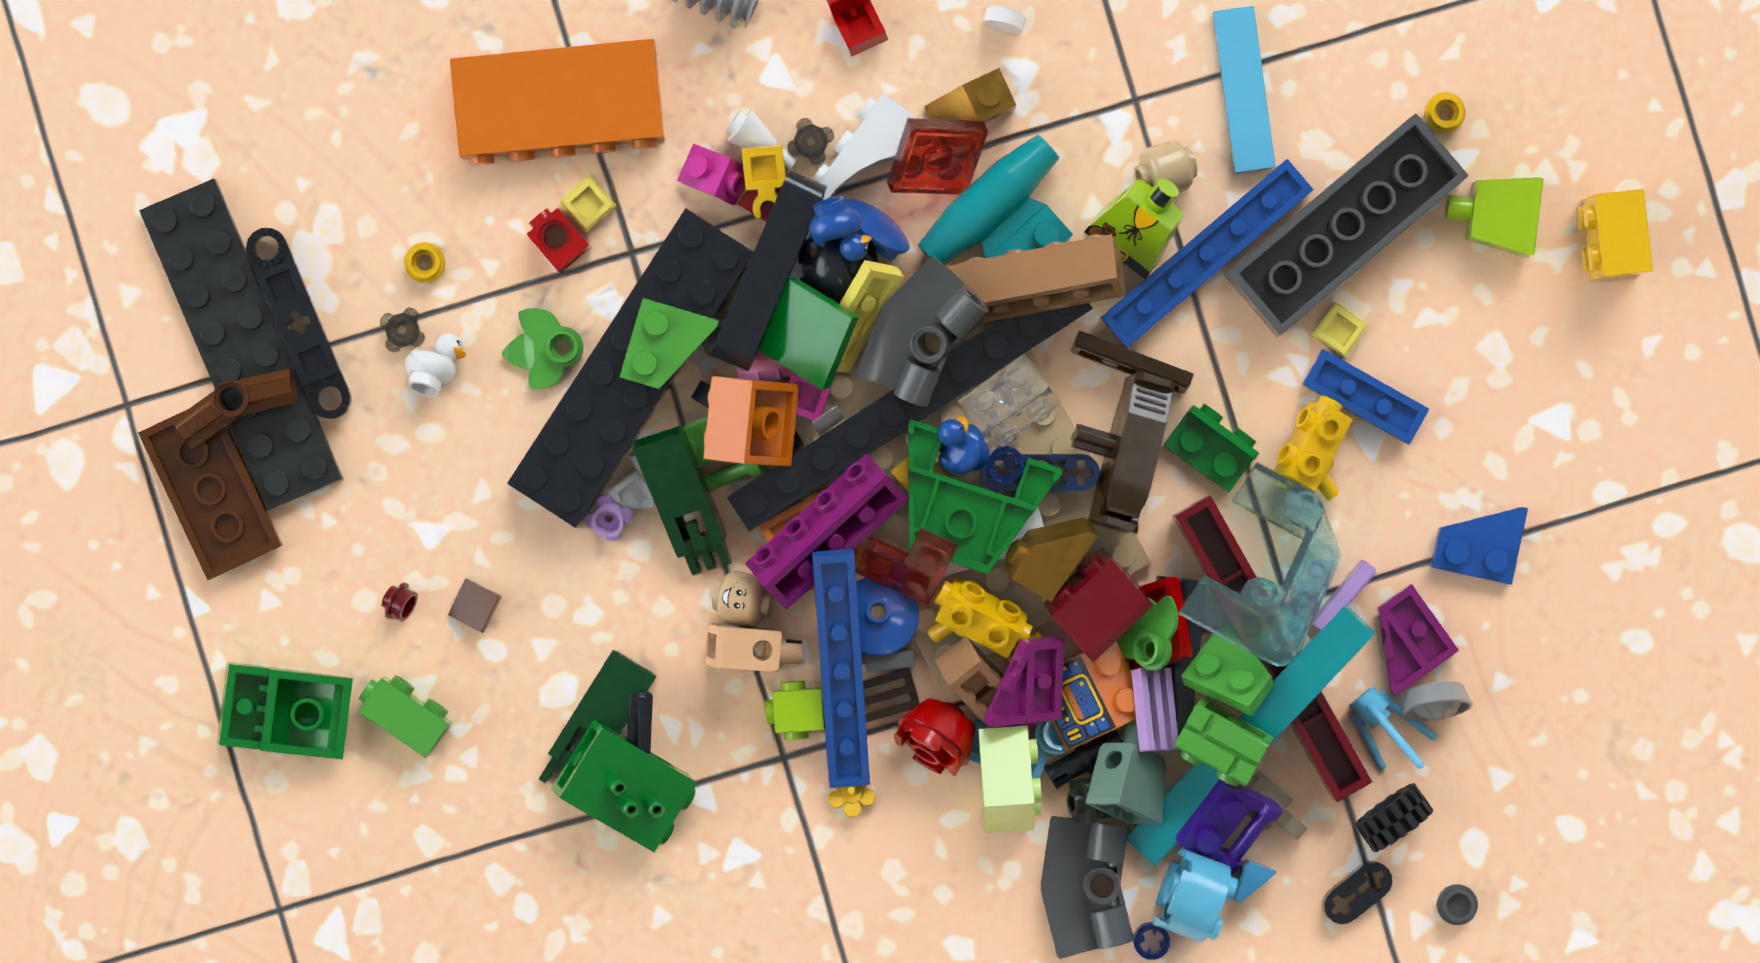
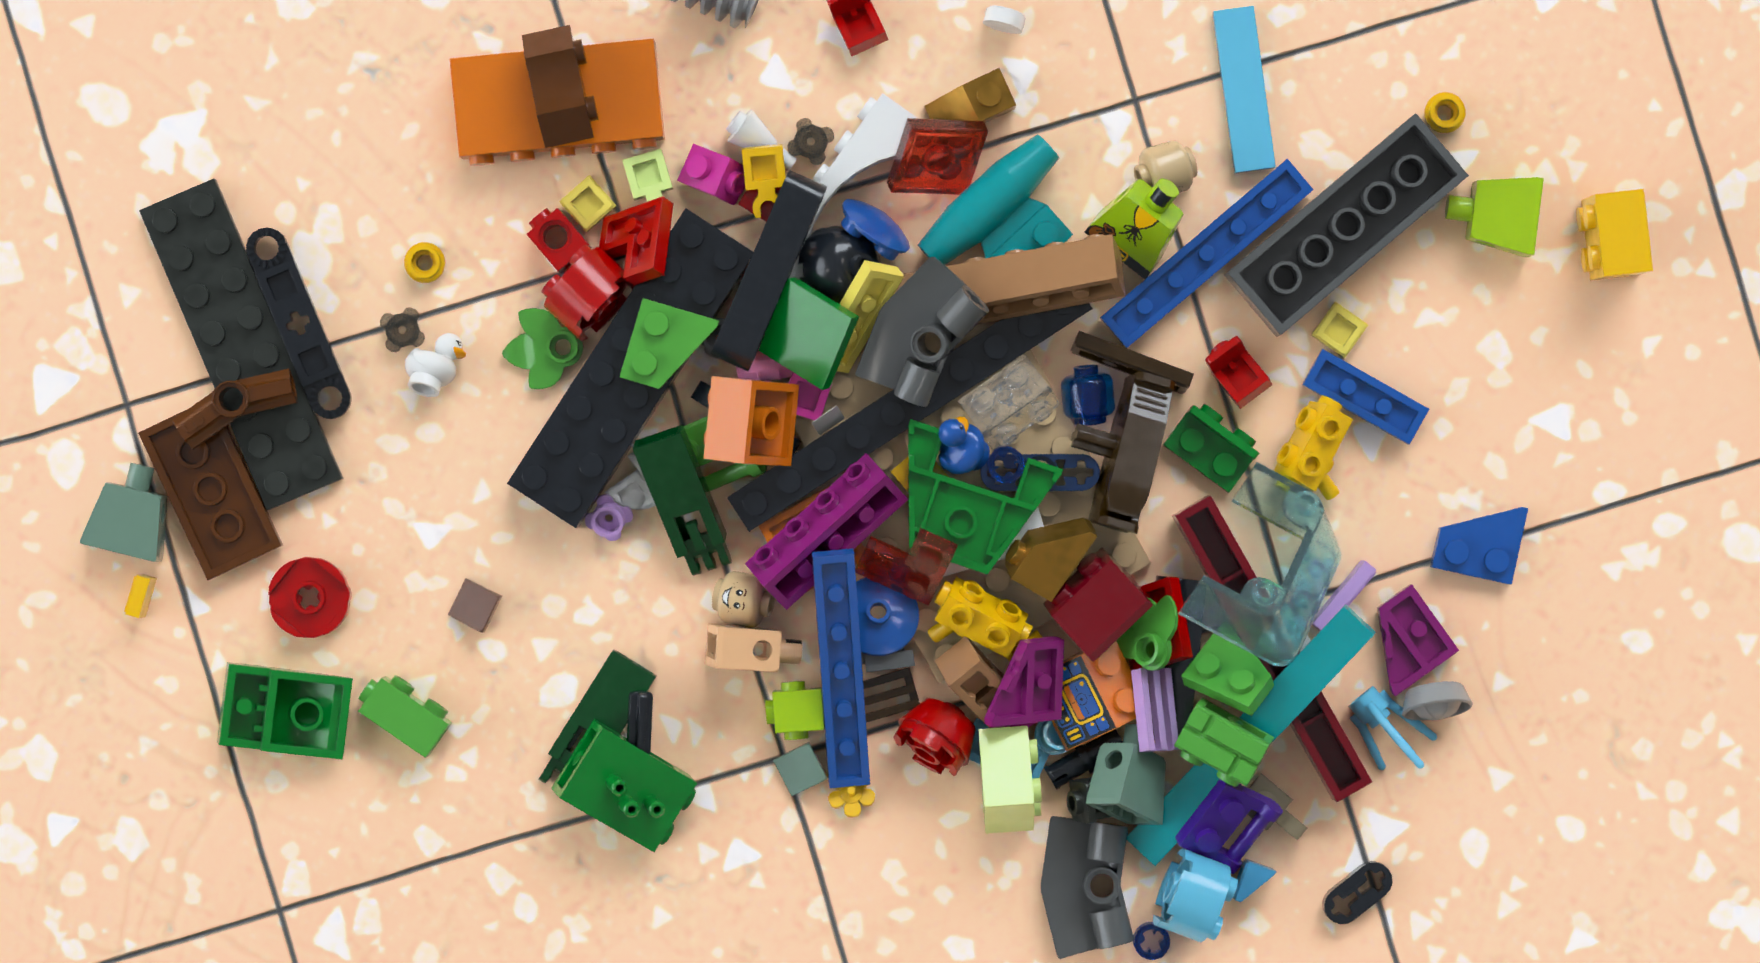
(129, 517): none -> sand green torso
(140, 596): none -> yellow tile
(285, 597): none -> red plate
(399, 602): dark red plate -> none
(558, 86): none -> reddish brown brick
(587, 292): none -> red brick
(641, 235): none -> red plate
(647, 175): none -> yellowish green plate
(800, 769): none -> sand green slope
(836, 221): blue animal -> none
(1088, 395): none -> clear blue head
(1237, 371): none -> red bracket
(1394, 817): black tyre -> none
(1457, 904): dark grey plate -> none

